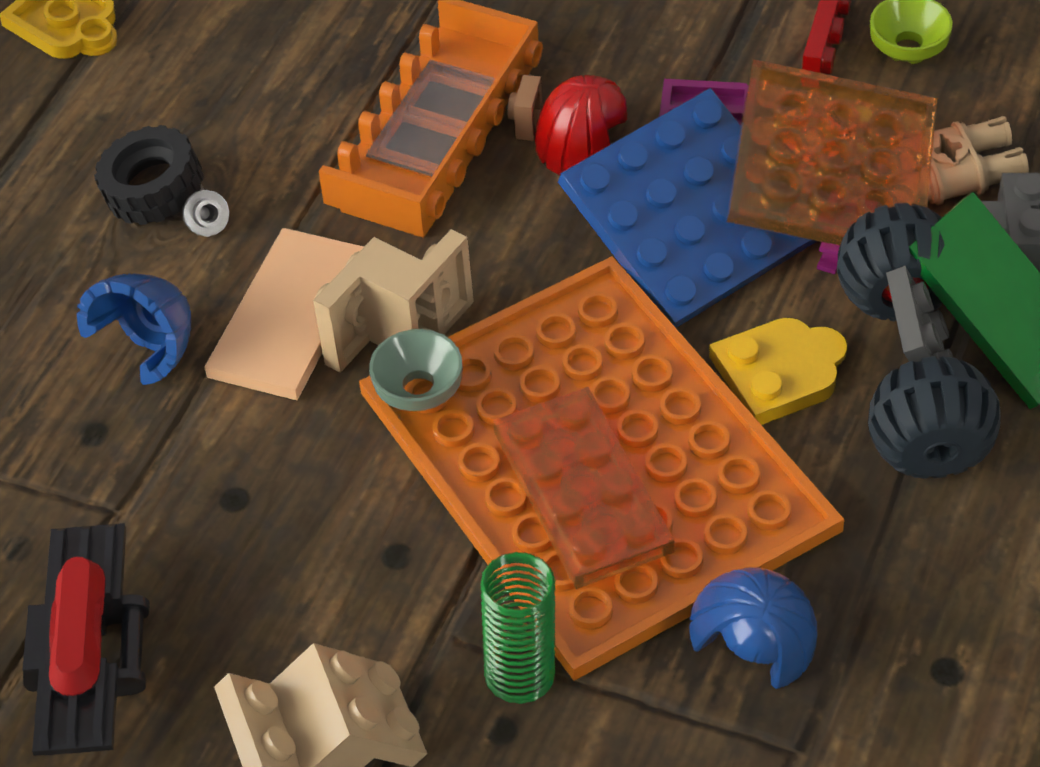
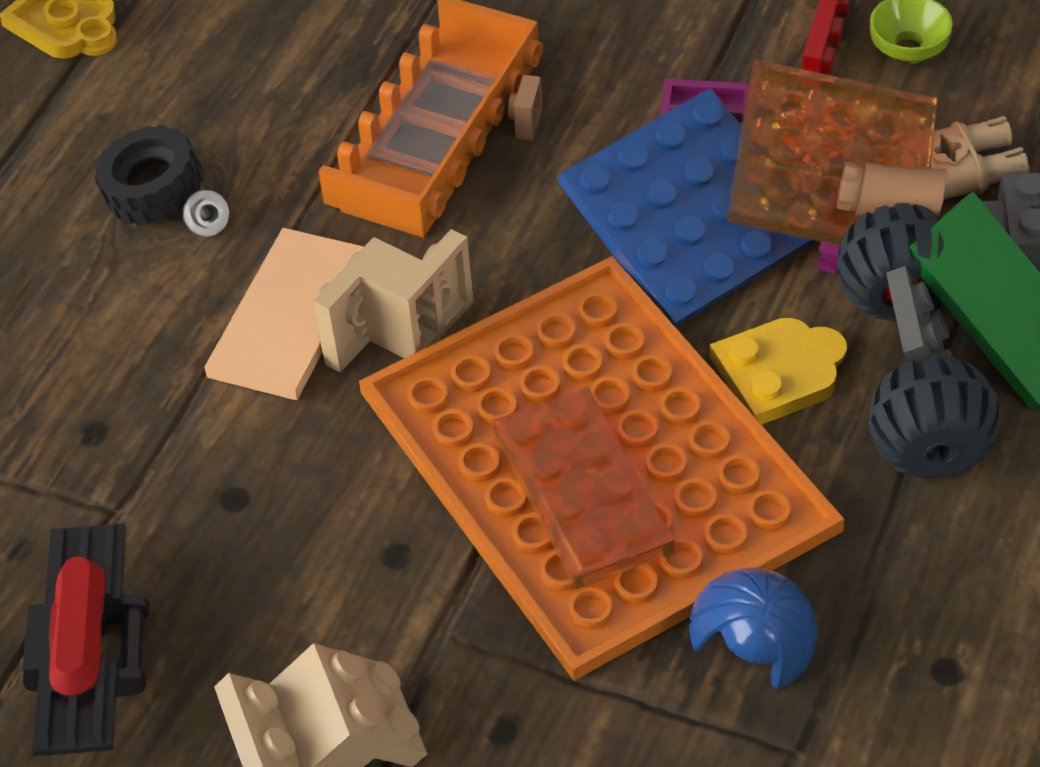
(149, 313): blue hair -> none
(416, 356): sand green piece -> none
(518, 641): green piece -> none
(578, 120): red hair -> none
(879, 185): none -> medium nougat plant

